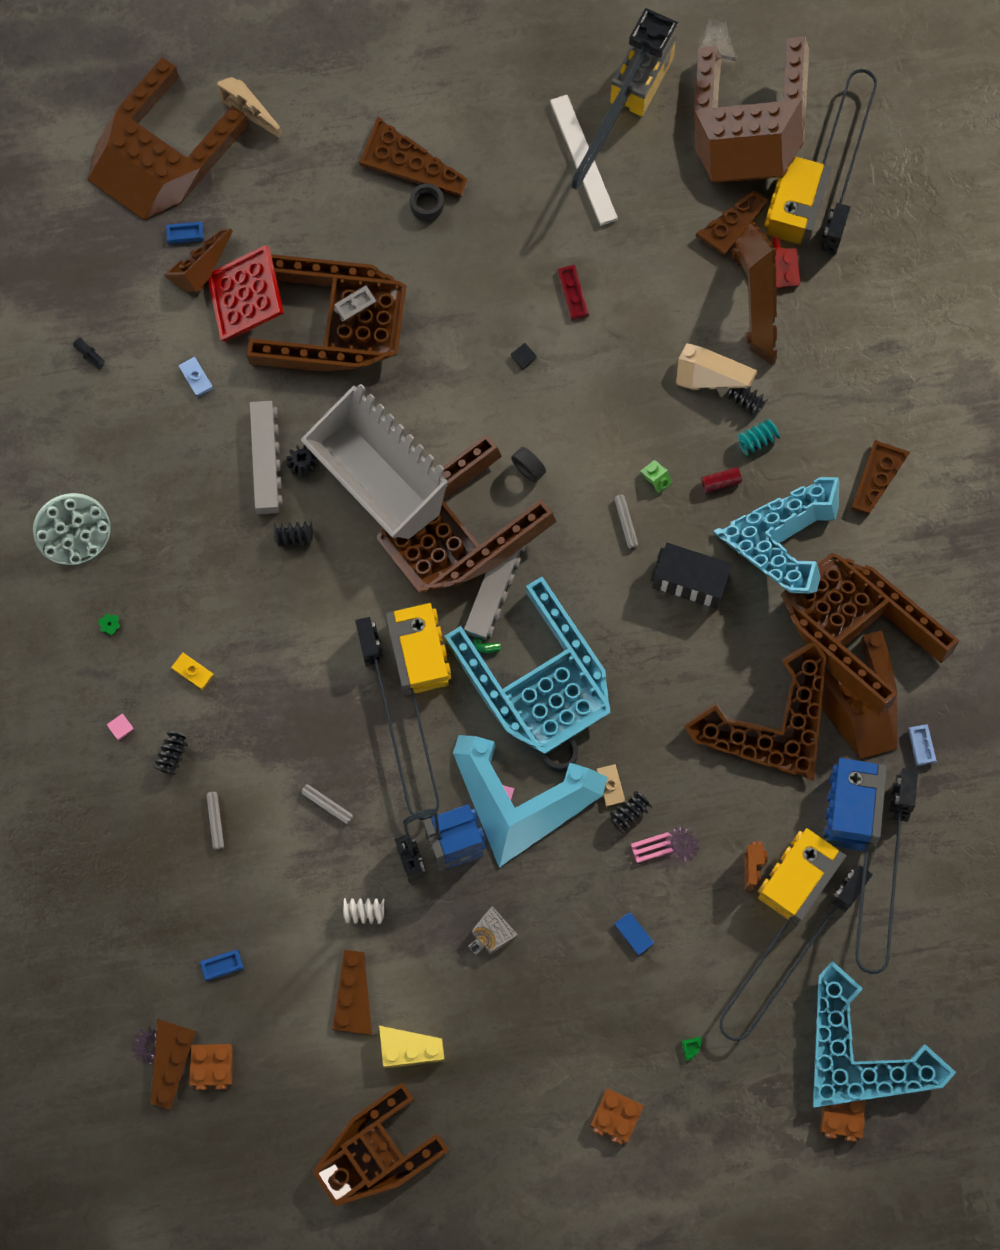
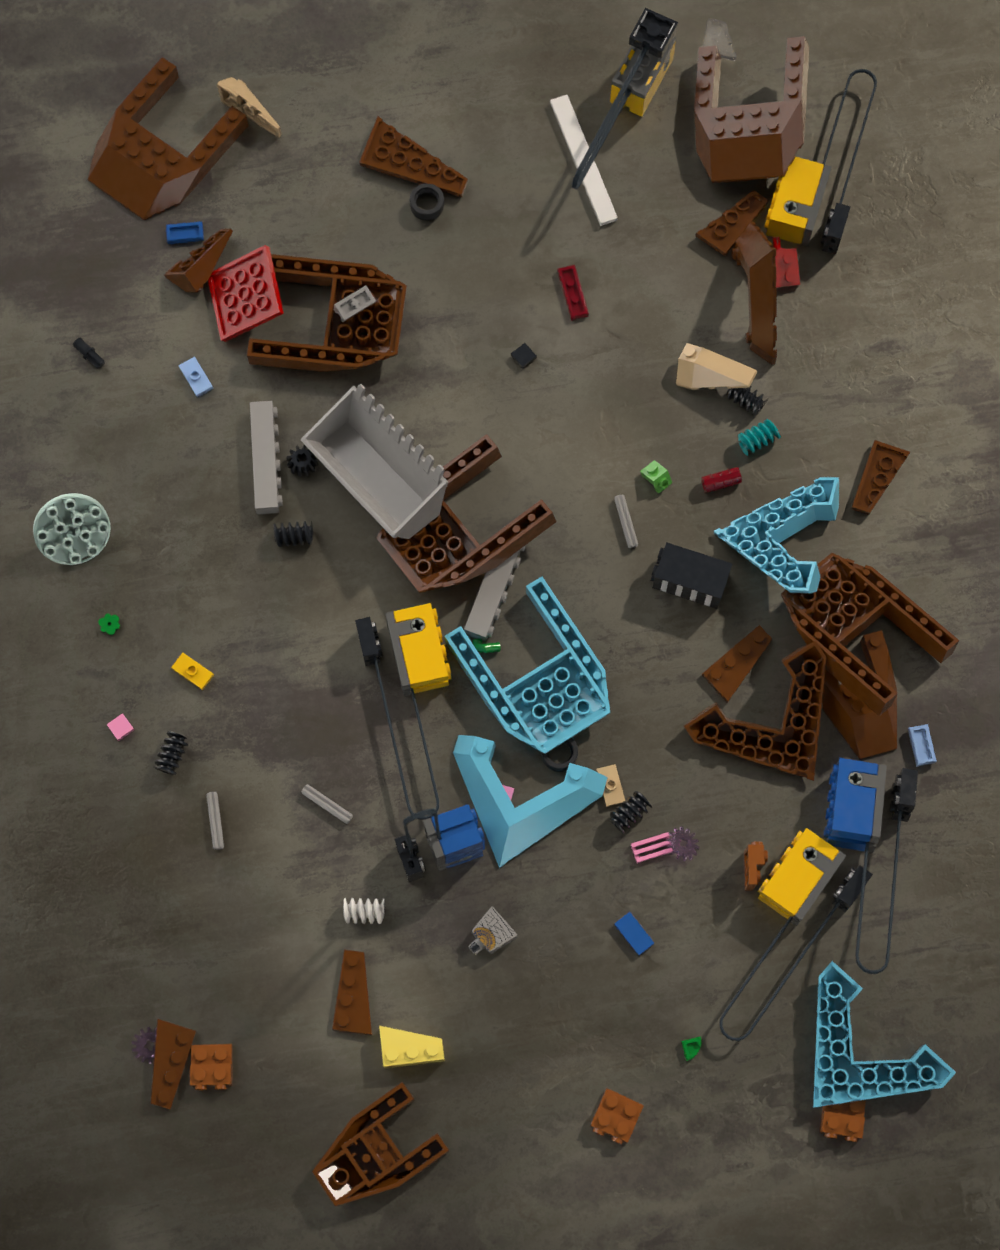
(221, 965): blue tile -> none
(528, 464): black tyre -> none
(736, 664): none -> reddish brown wing

